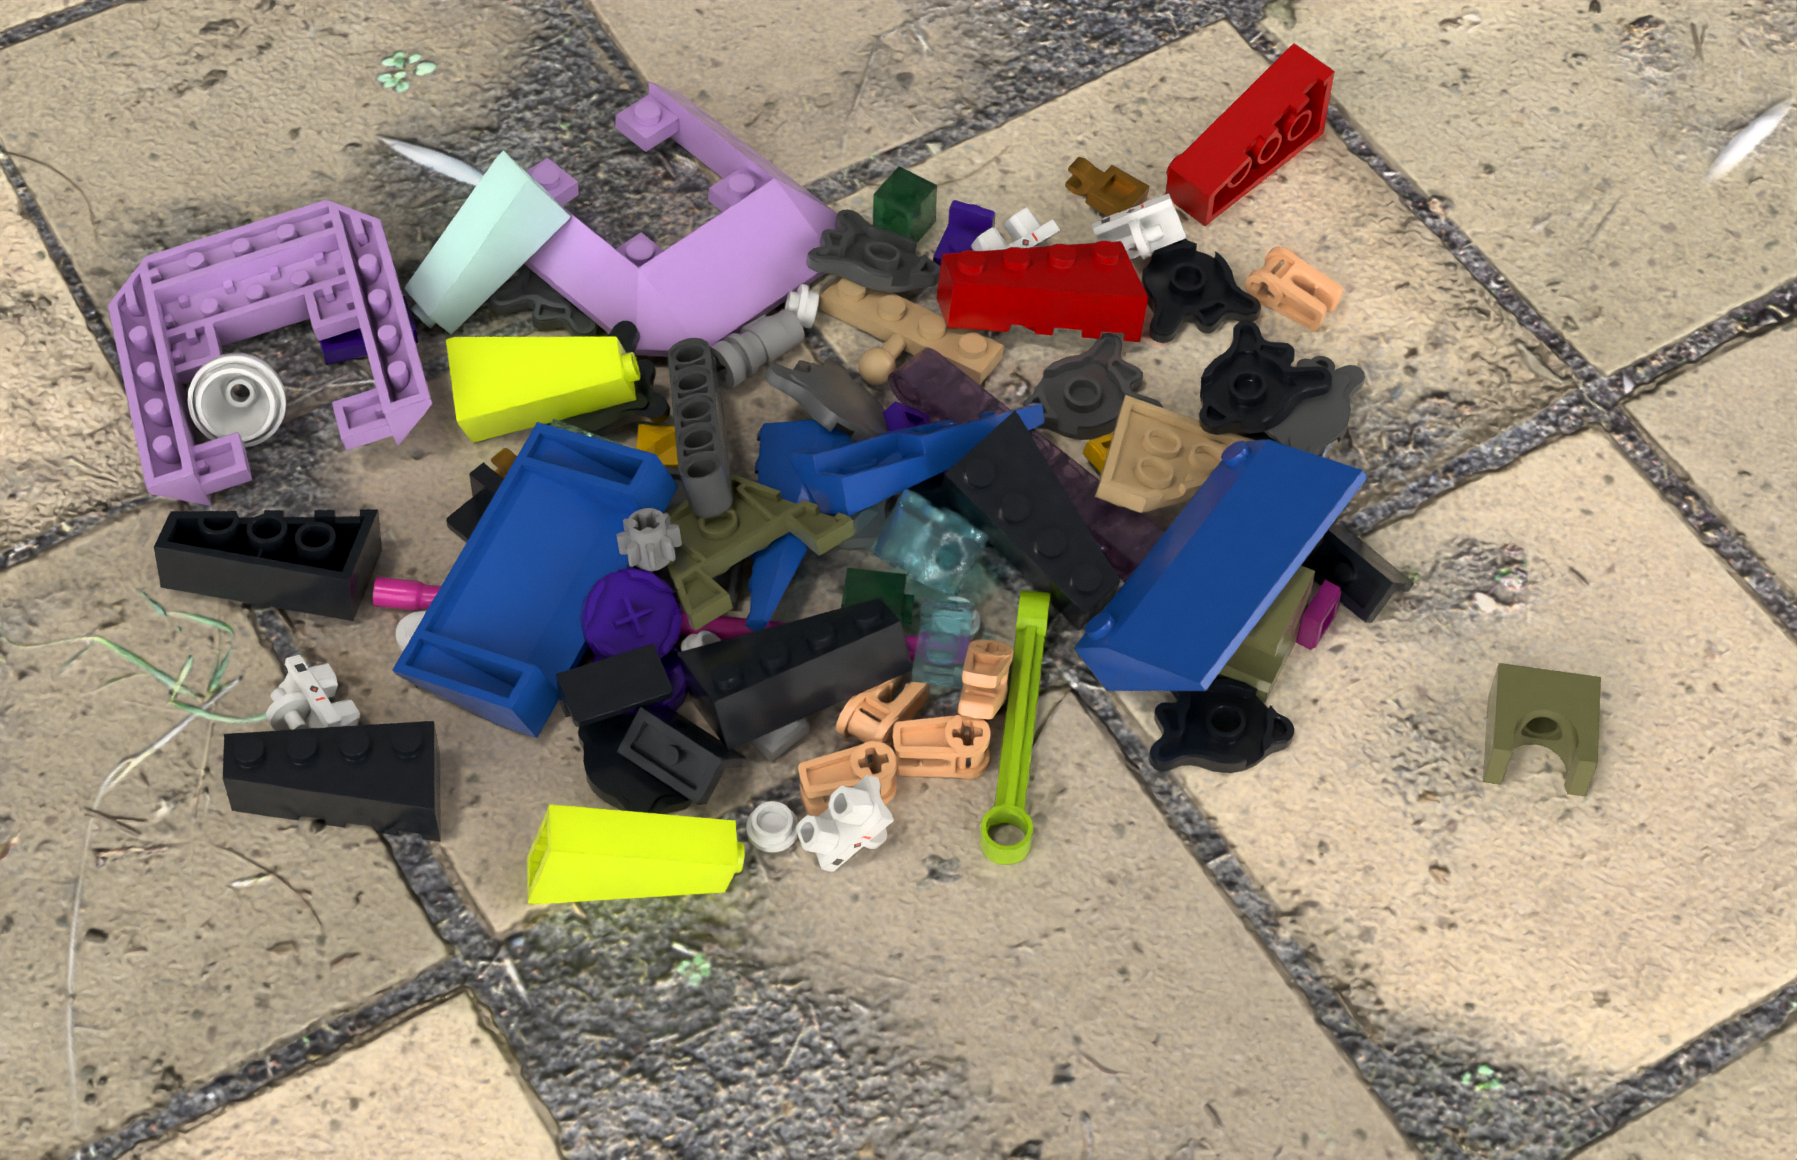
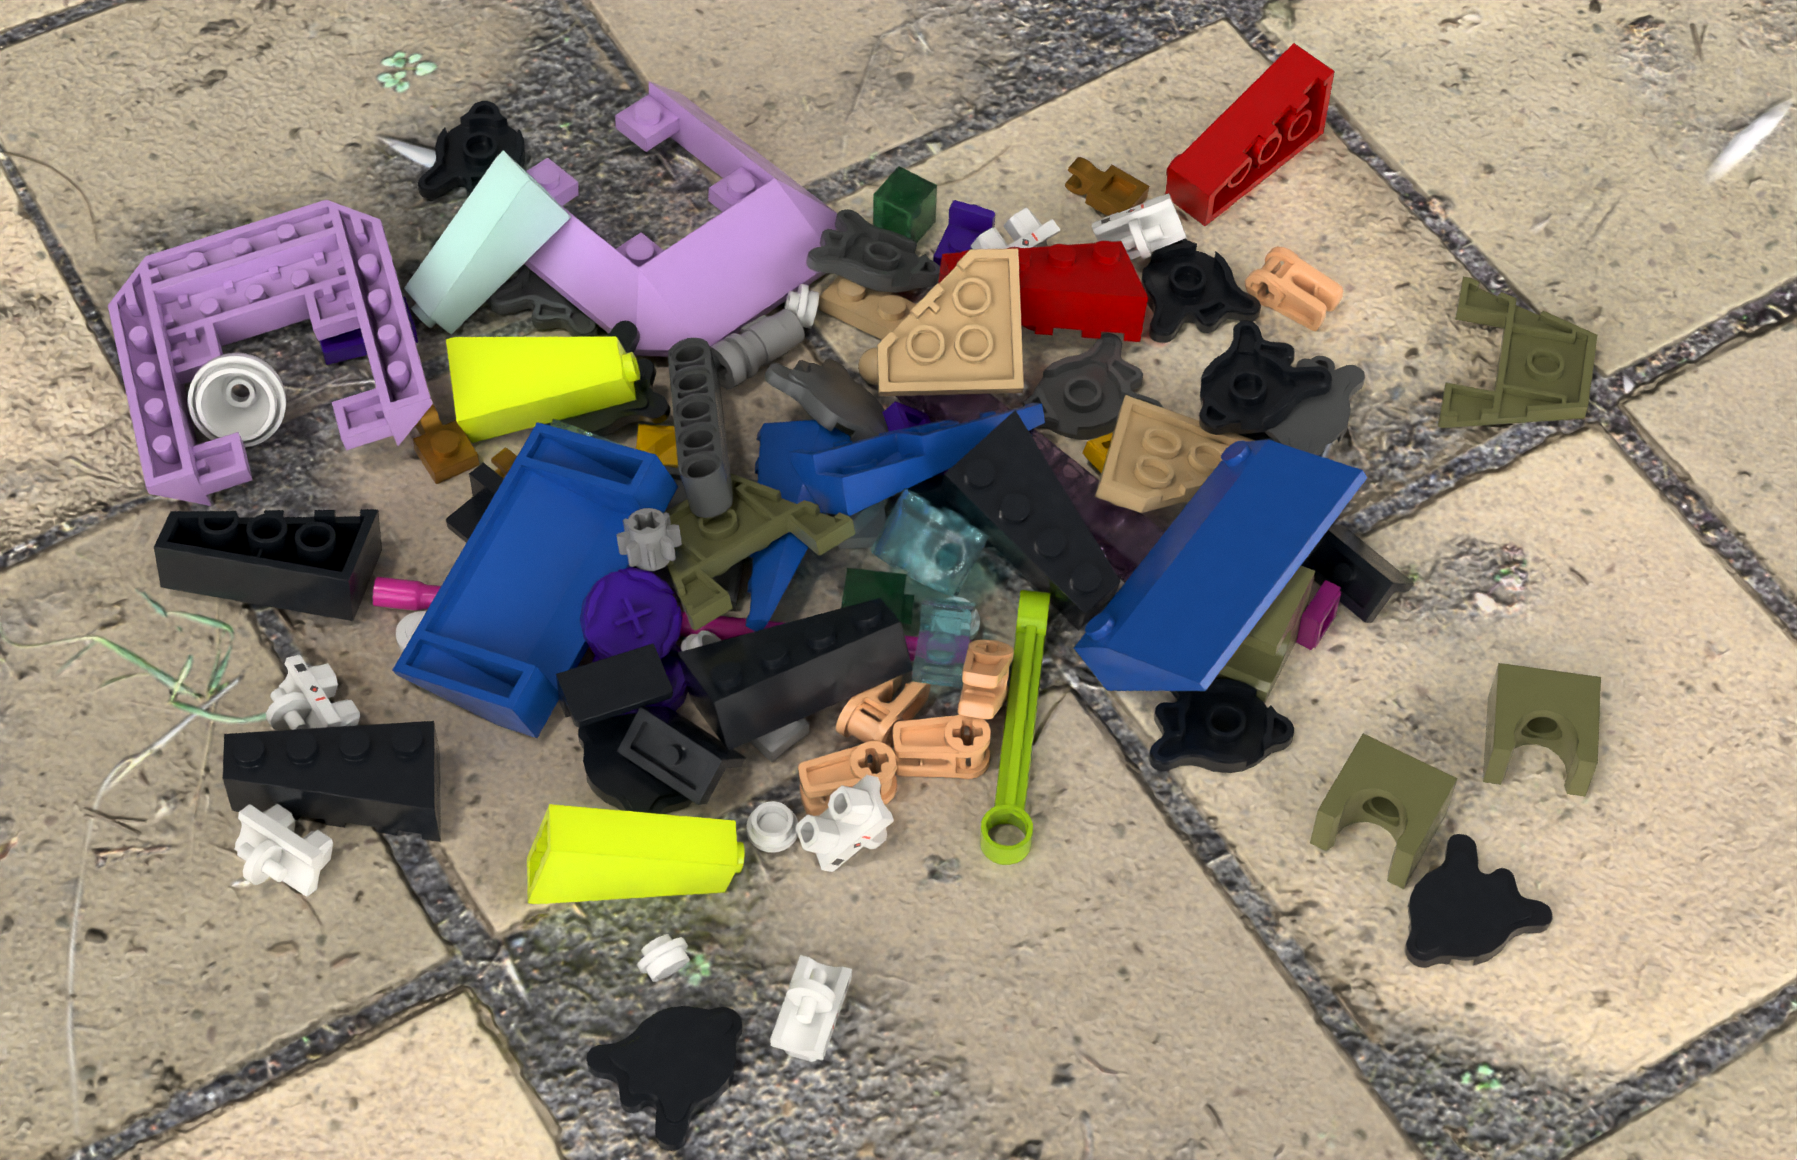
(276, 852): none -> white hips
(443, 448): none -> pearl gold plate
(469, 151): none -> black tile
(663, 957): none -> white plate
(674, 1064): none -> black tile
(810, 1009): none -> white hips
(960, 334): none -> tan plate
(1389, 791): none -> olive piece
(1467, 913): none -> black tile
(1540, 369): none -> olive wing

